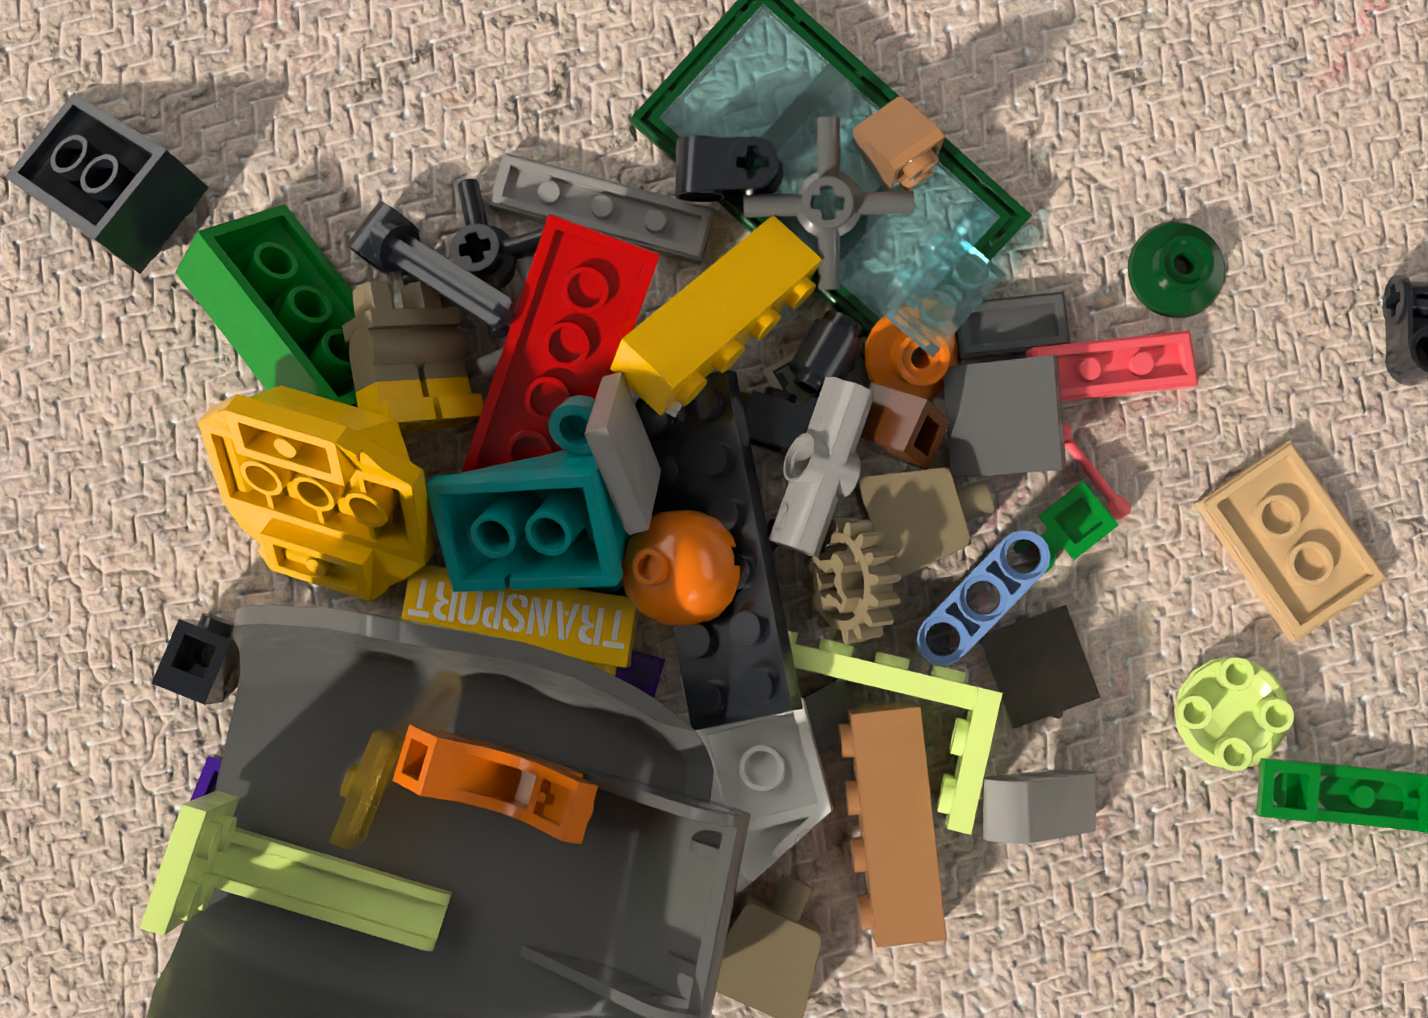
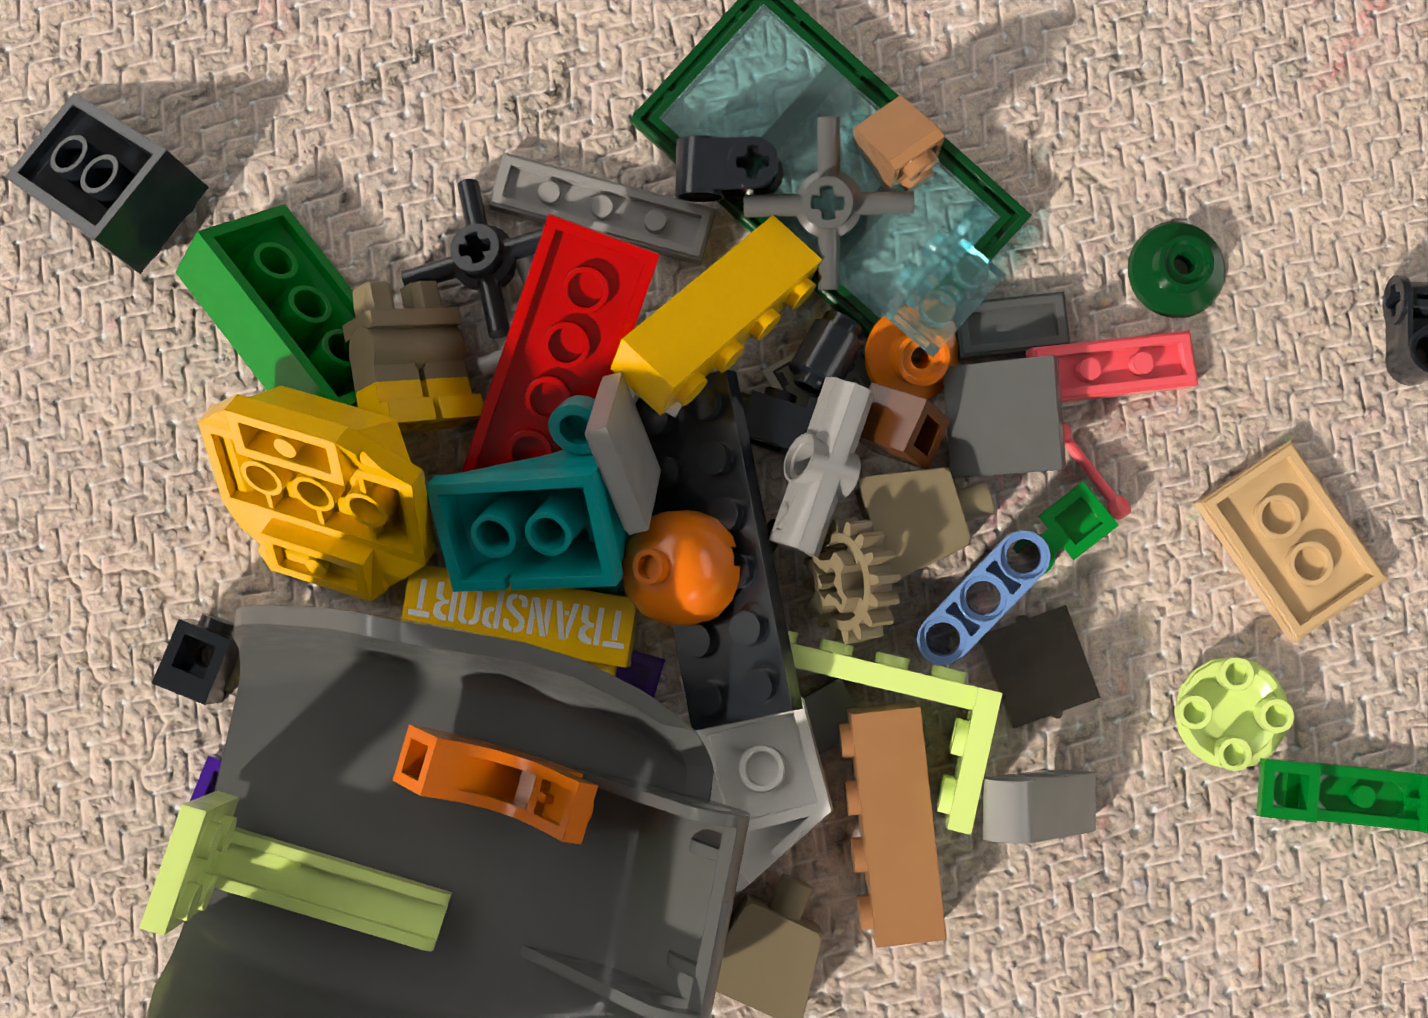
(365, 787): clear yellow plate -> none
(394, 245): black axle -> none

